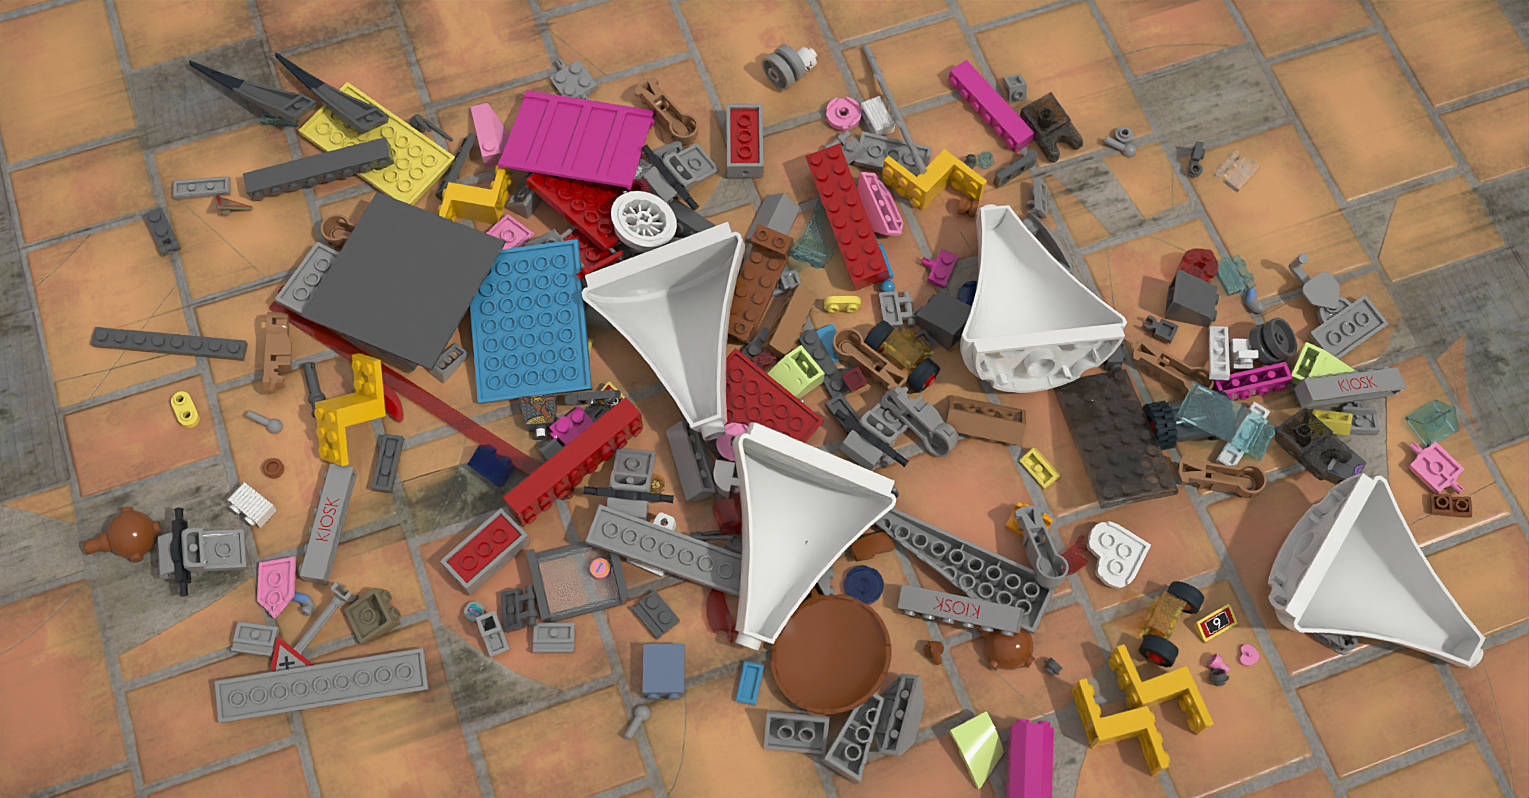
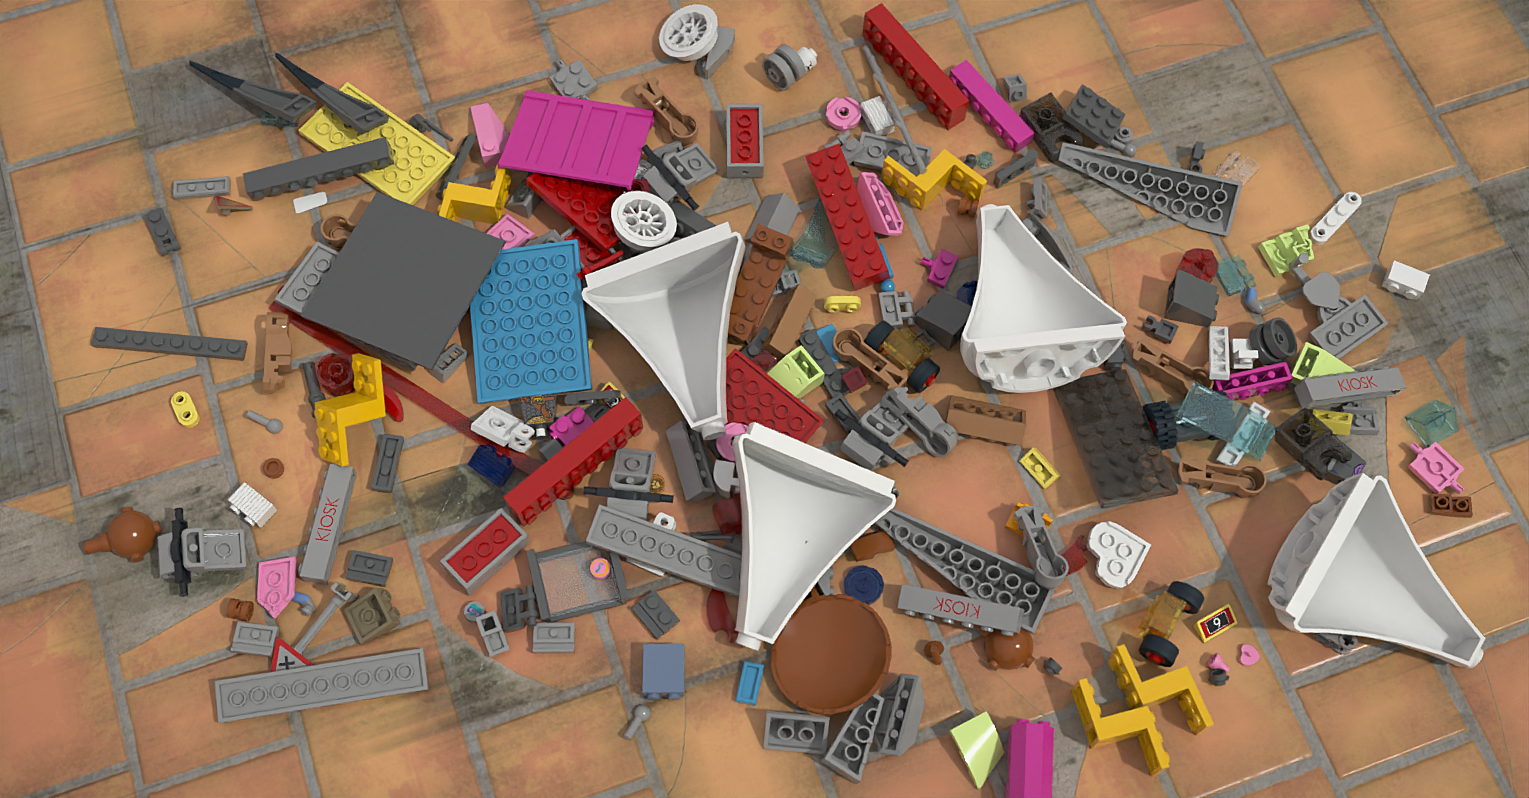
(239, 609): none -> dark orange wheel
(308, 202): none -> white sticker
(336, 374): none -> clear red brick
(369, 568): none -> dark grey plate
(511, 429): none -> white plate
(685, 37): none -> white piece
(720, 51): none -> light grey slope
(915, 67): none -> red brick
(1094, 116): none -> dark grey plate
(1184, 195): none -> light grey wedge
(1285, 248): none -> yellowish green slope
(1335, 218): none -> white plate
(1405, 280): none -> white brick

